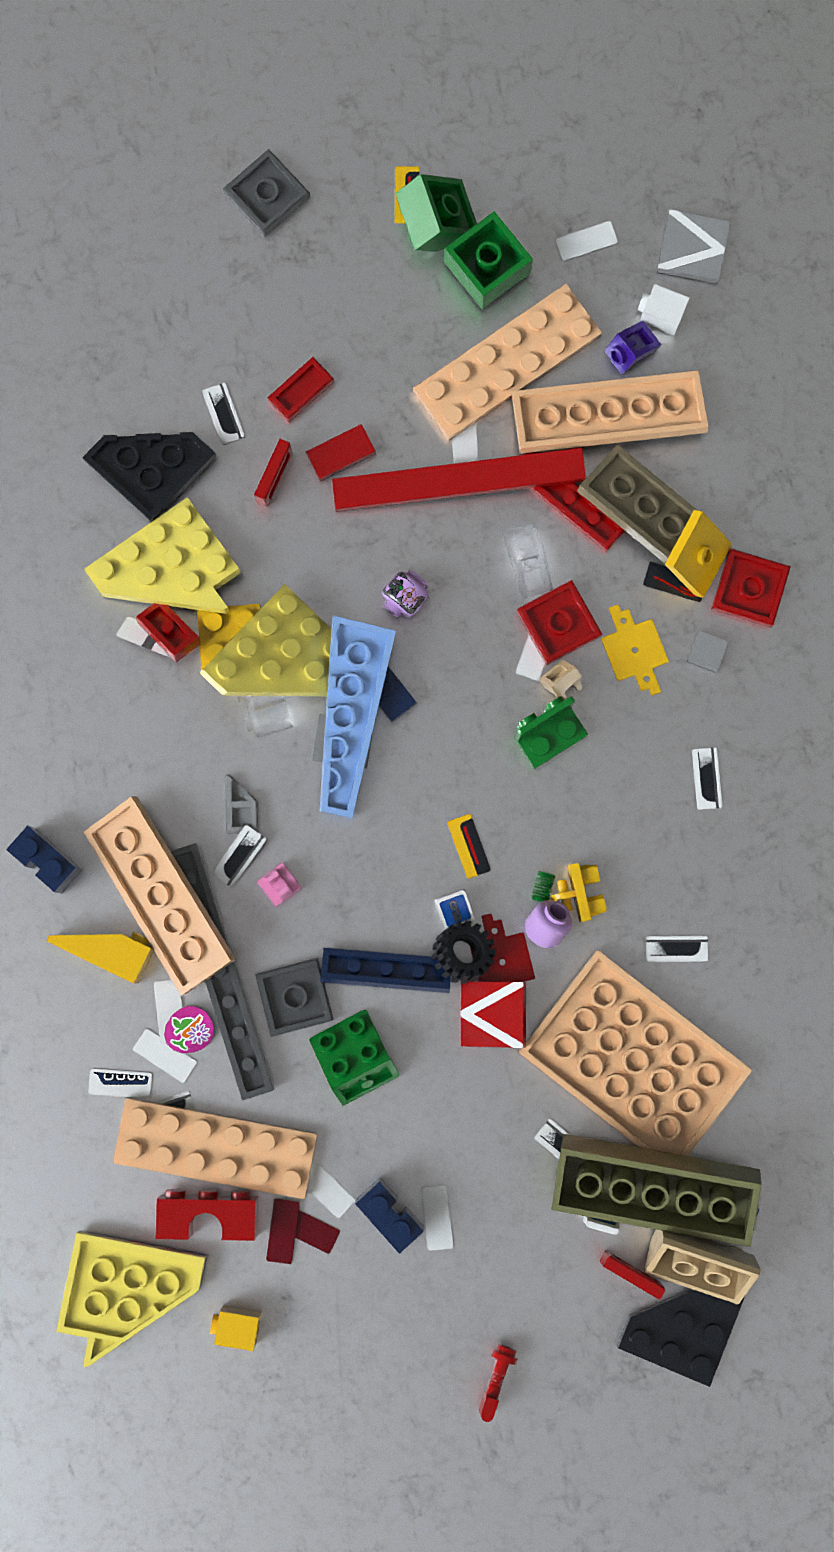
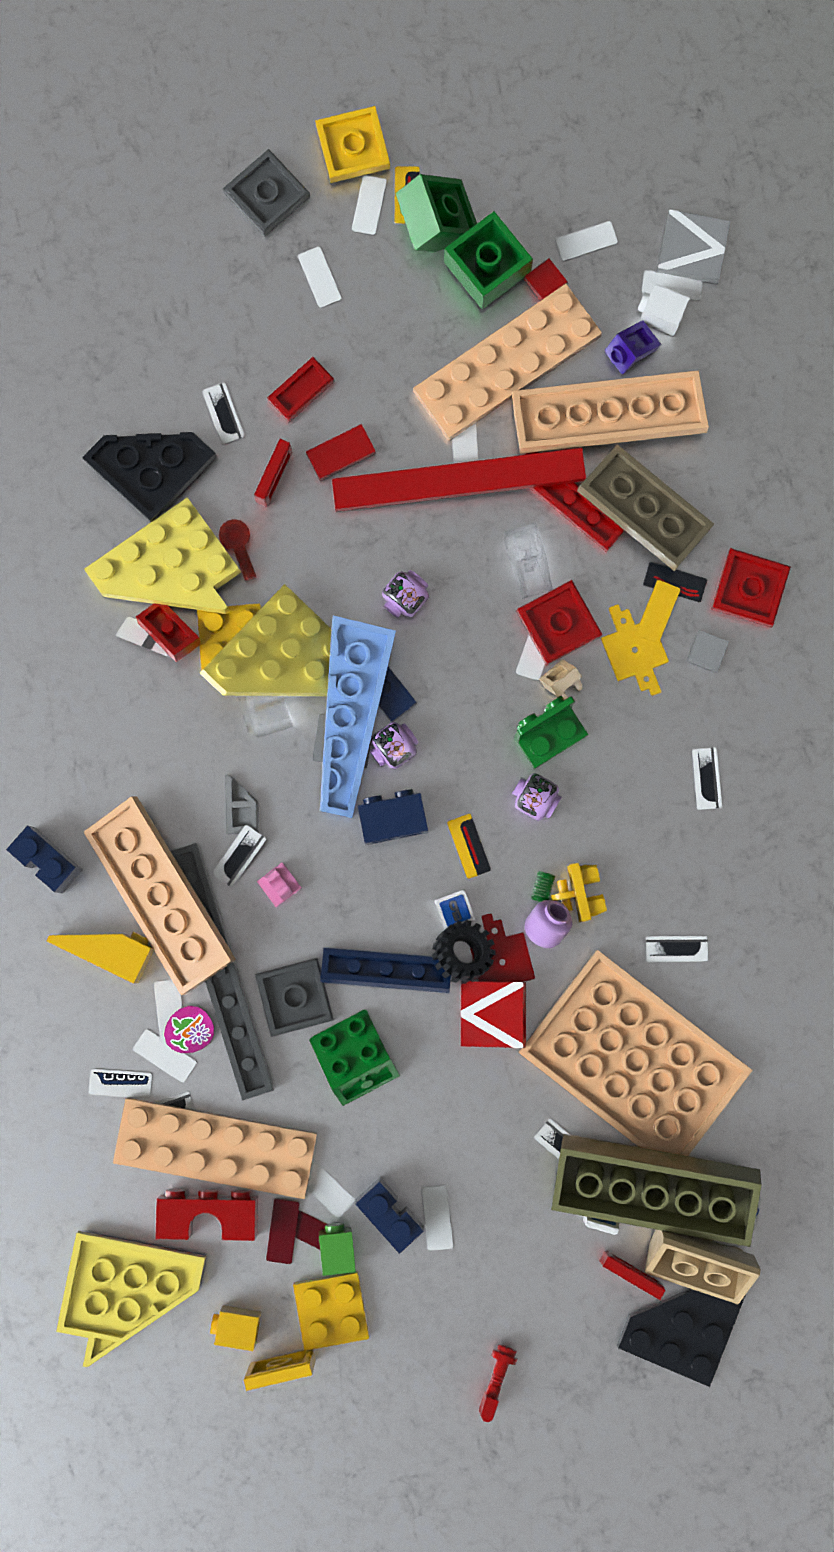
(235, 536): none -> clear red plate
(279, 1369): none -> yellow tile
(319, 277): none -> white sticker
(331, 1310): none -> yellow plate
(336, 1249): none -> bright green brick
(352, 144): none -> yellow plate
(369, 205): none -> white sticker
(393, 817): none -> dark blue brick
(394, 745): none -> lavender head
(536, 796): none -> lavender head
(545, 279): none -> red tile
(658, 611): none -> yellow sticker
(684, 286): none -> white sticker
(698, 553): yellow plate -> none

